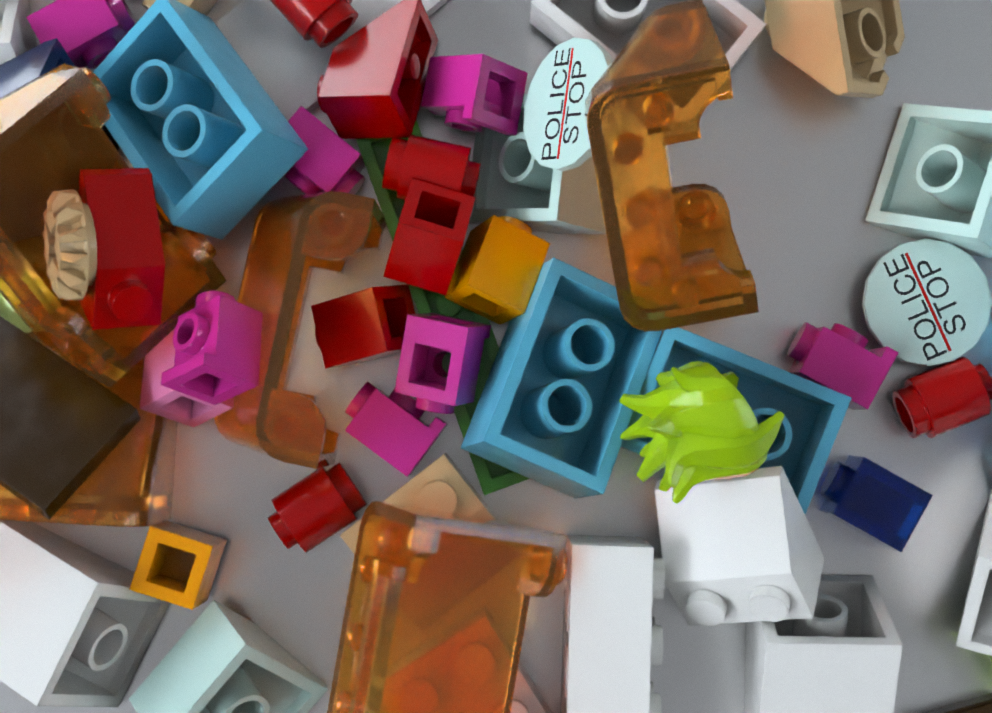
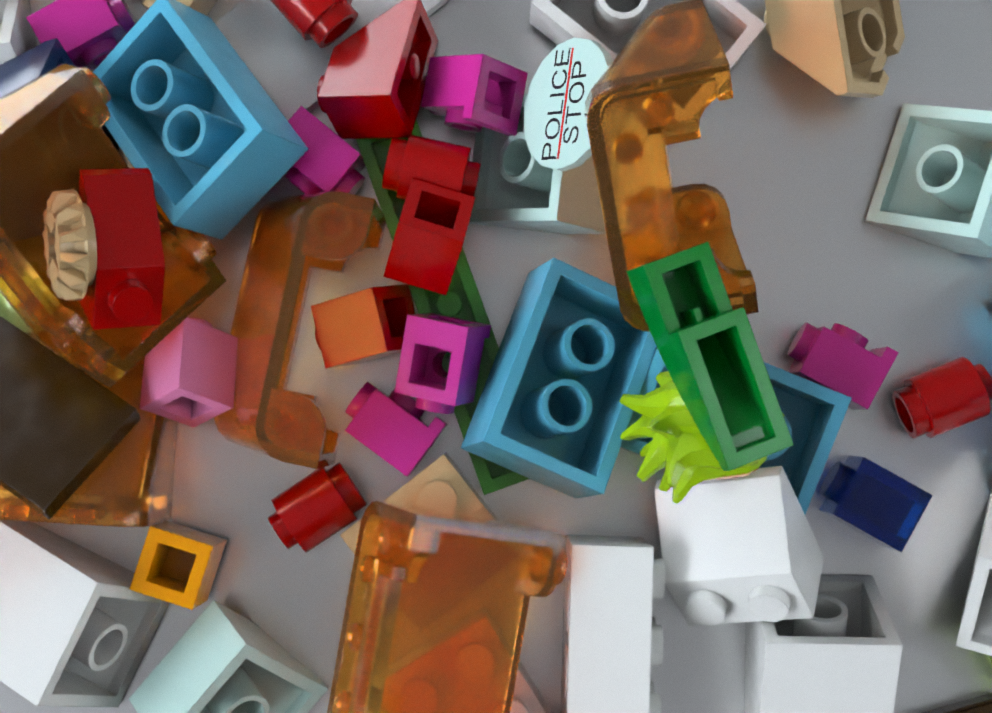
(216, 349): dark pink brick -> none
(498, 269): light orange brick -> none
(711, 356): none -> green slope
(927, 302): light aqua piece -> none

